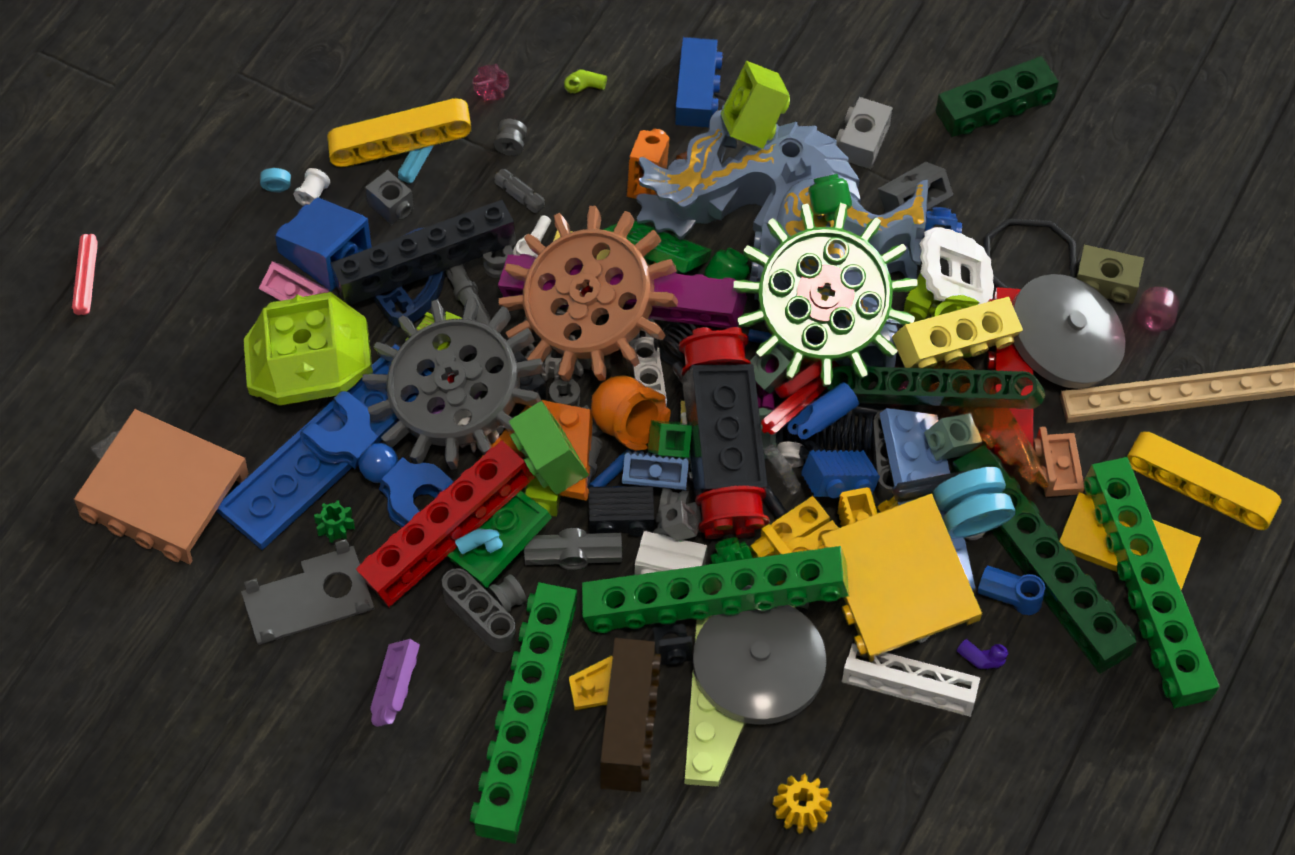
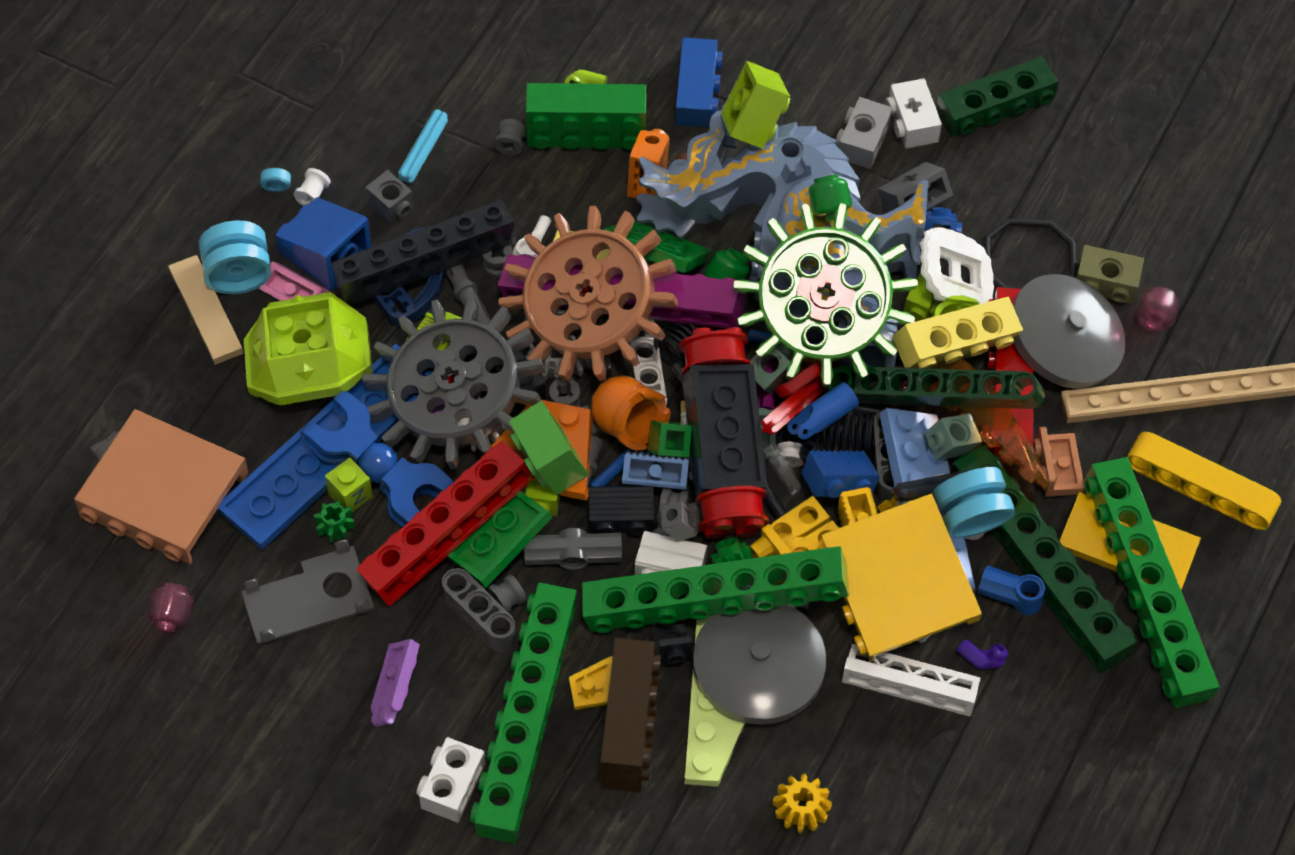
(84, 274): coral axle -> none
(170, 606): none -> clear pink head
(205, 310): none -> tan tile
(234, 257): none -> medium azure wheel
(349, 485): none -> lime brick
(399, 132): yellow beam -> none
(458, 781): none -> white brick
(478, 537): medium azure arm -> none
(491, 82): clear pink gear -> none
(519, 190): dark grey axle -> none
(584, 115): none -> green brick
(914, 113): none -> white brick

